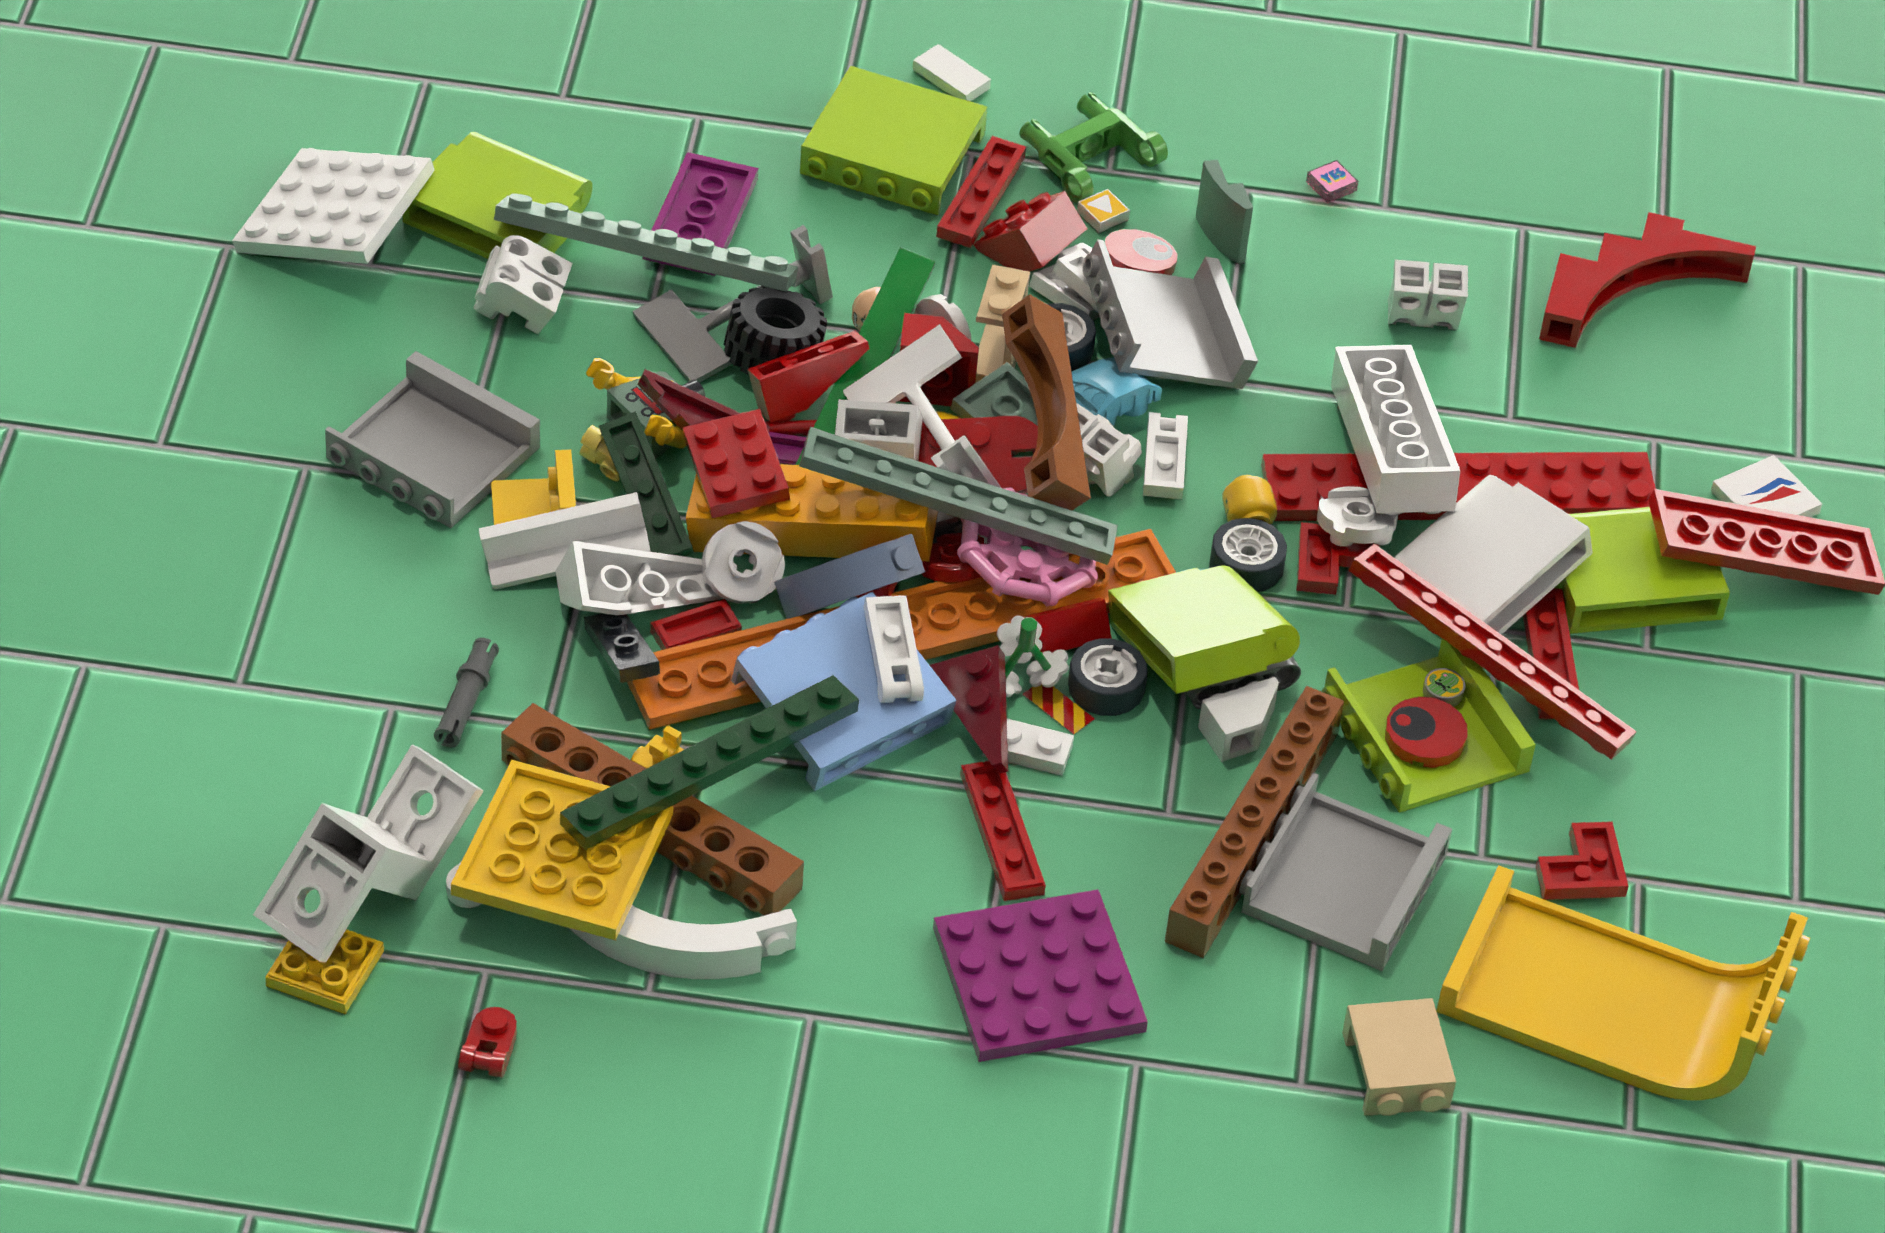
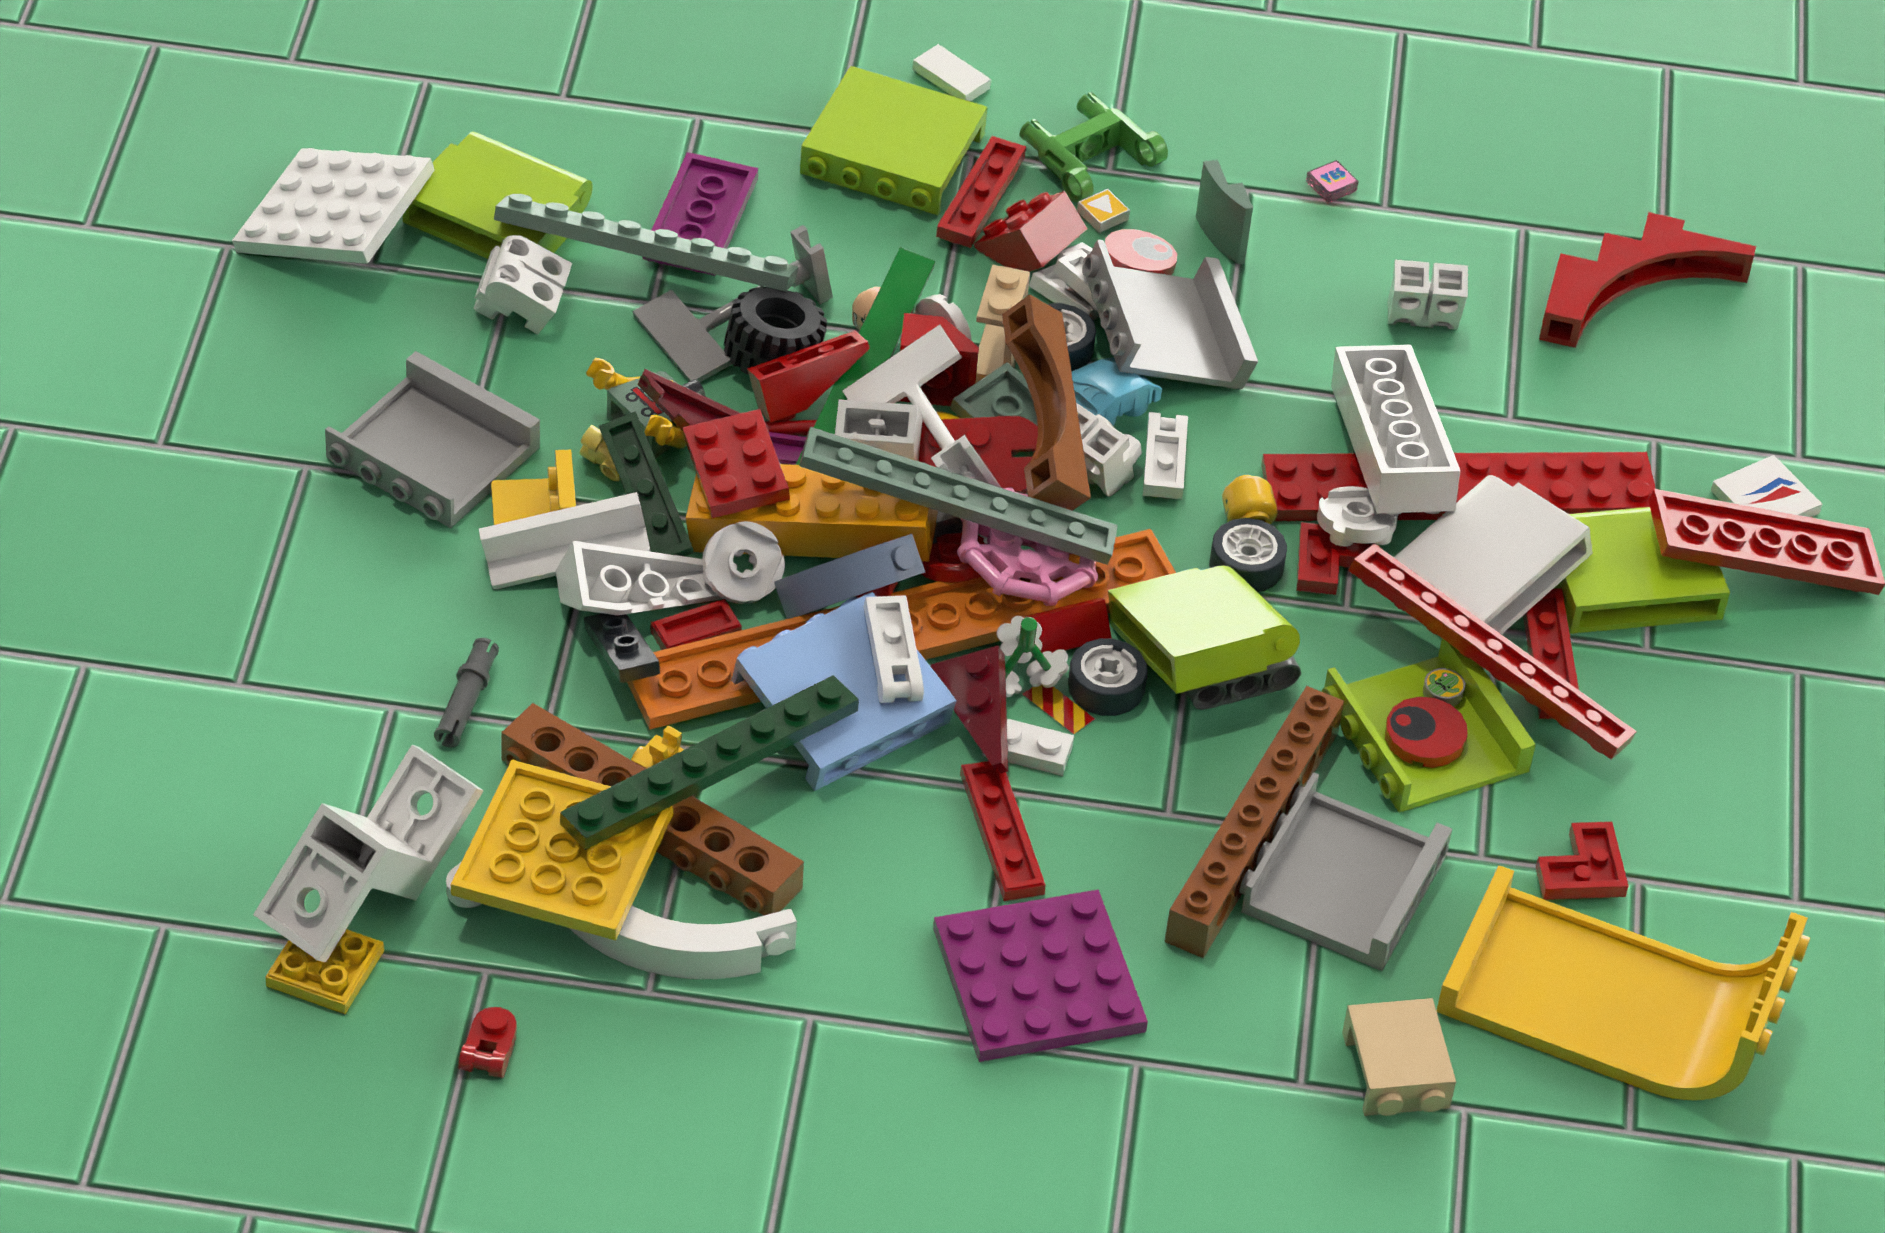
(1238, 718): white slope -> none

